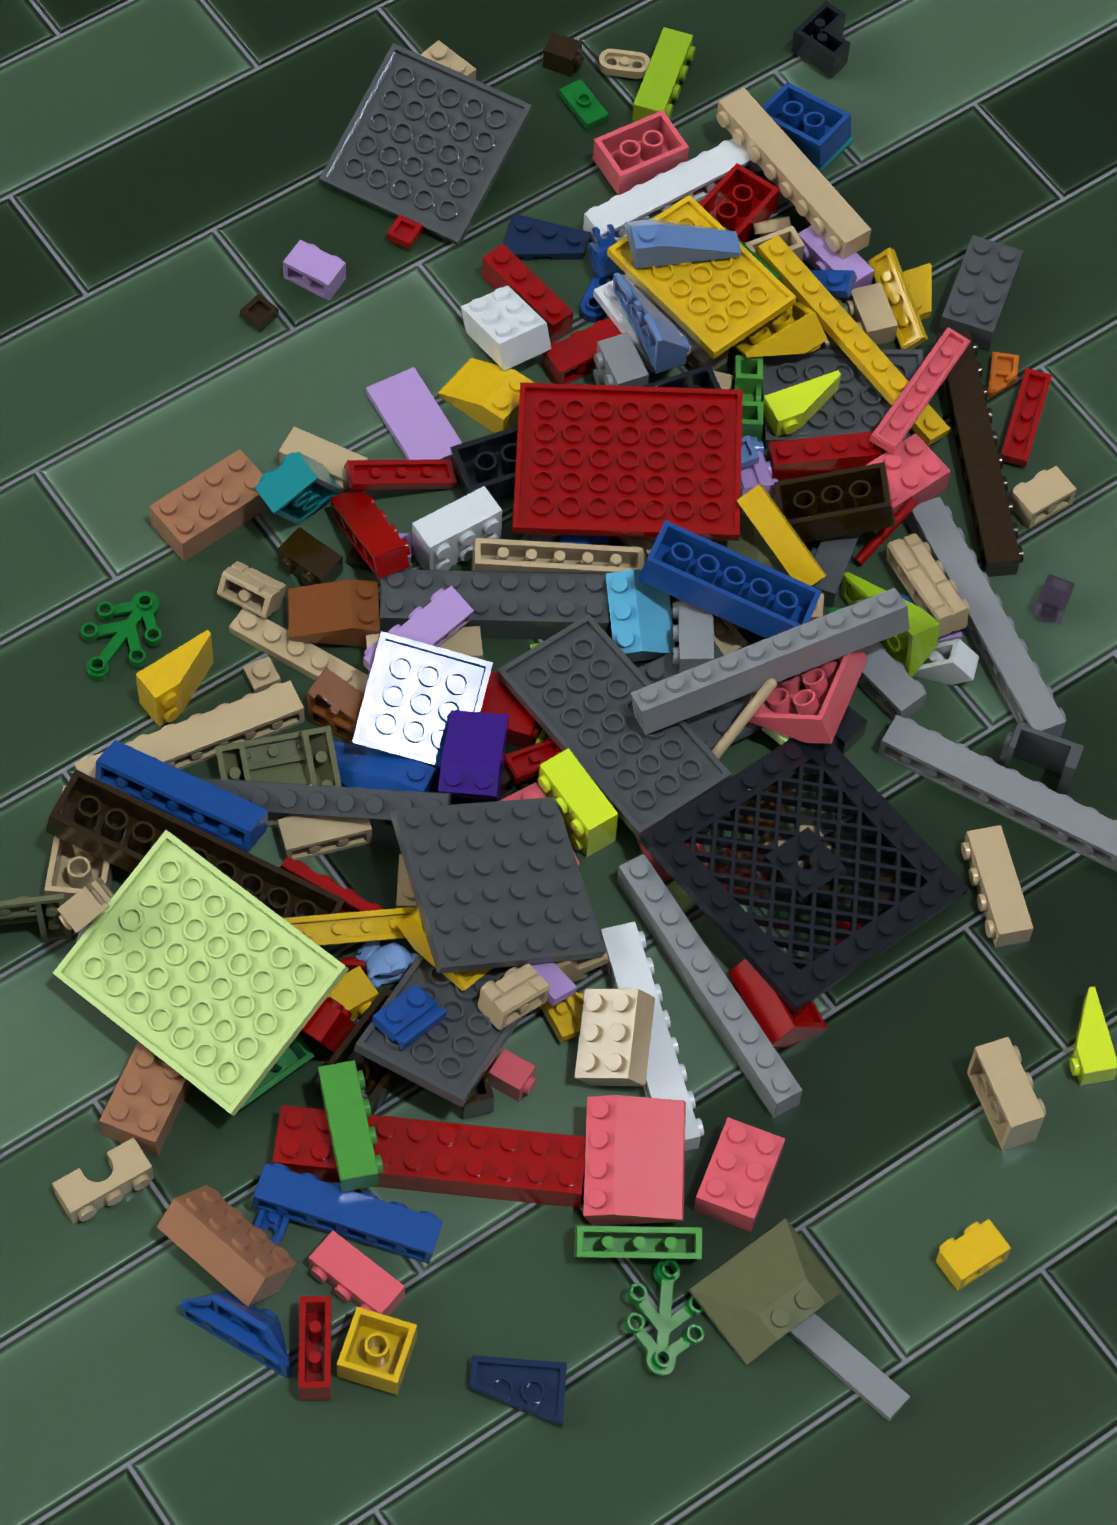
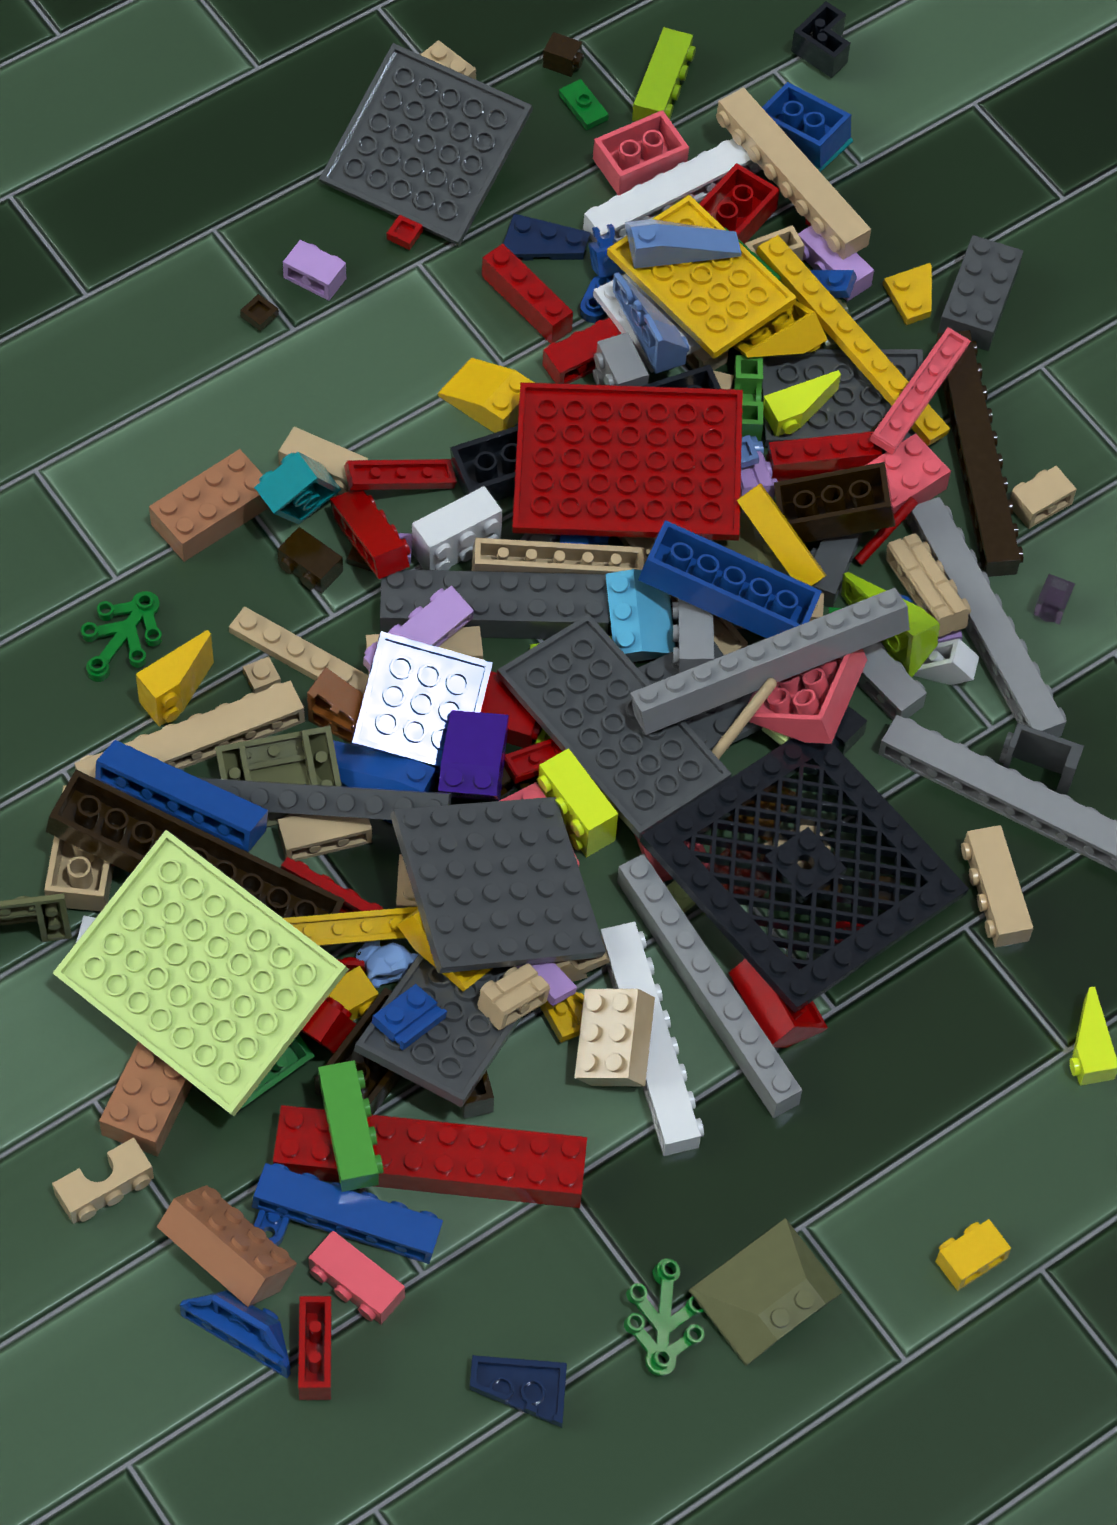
(85, 905): tan arch -> none
(251, 589): tan brick -> none
(334, 612): dark orange slope -> none
(377, 1350): yellow brick -> none
(413, 416): lavender tile -> none
(506, 327): white brick -> none
(512, 1075): coral brick -> none
(623, 63): tan plate -> none
(634, 1160): coral slope -> none
(638, 1242): bright green brick -> none
(739, 1174): coral brick -> none
(770, 226): tan plate -> none
(850, 1366): light grey tile -> none
(873, 313): tan brick -> none
(890, 275): yellow tile -> none
(1002, 372): orange tile -> none
(1006, 1093): tan brick -> none
(1025, 417): red plate -> none

